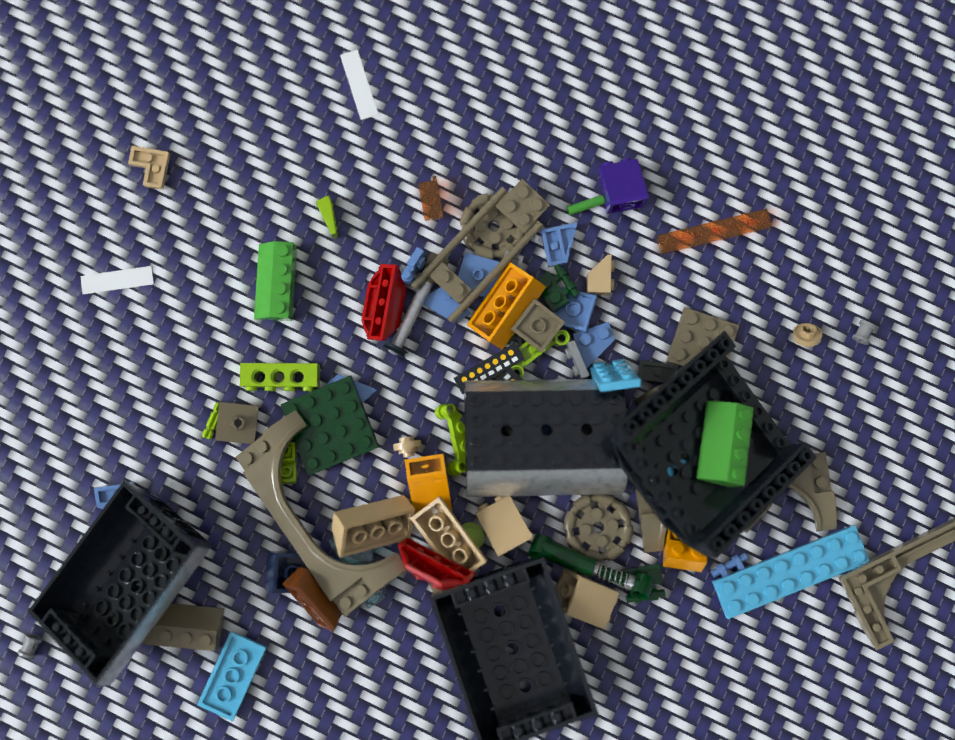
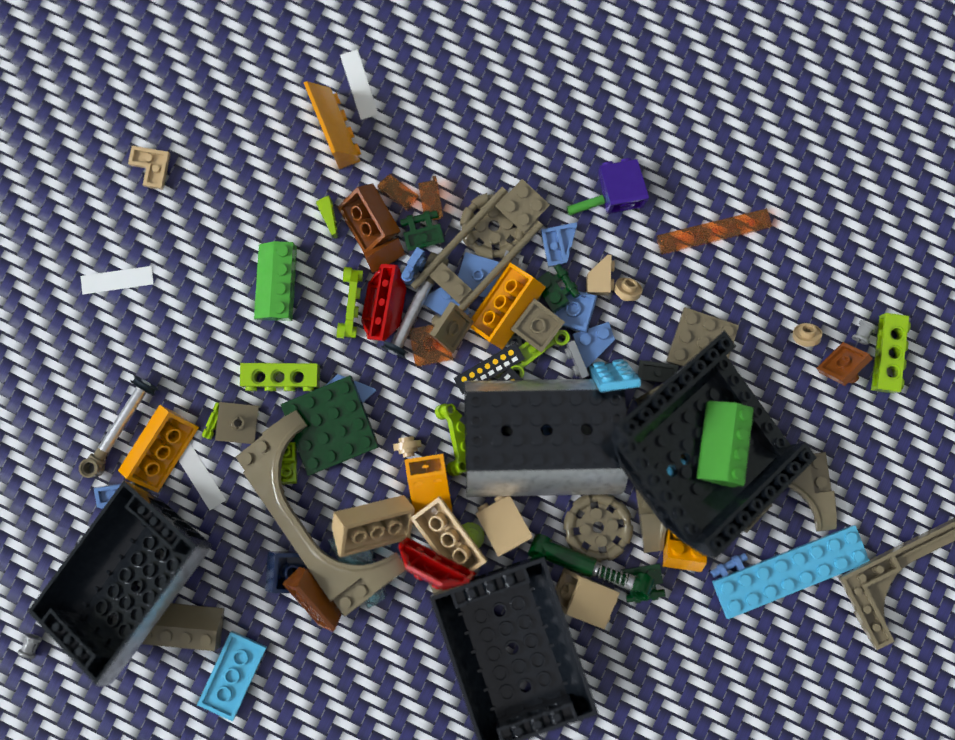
(117, 427): none -> piece
(158, 449): none -> light orange slope
(201, 478): none -> white sticker
(333, 124): none -> light orange slope
(347, 329): none -> lime plate
(368, 217): none -> dark orange slope
(384, 254): none -> dark orange slope
(398, 192): none -> clear orange slope
(423, 236): none -> dark green plate
(427, 349): none -> clear orange tile
(450, 327): none -> dark tan tile
(628, 289): none -> tan plate
(844, 364): none -> dark orange tile
(882, 361): none -> lime brick

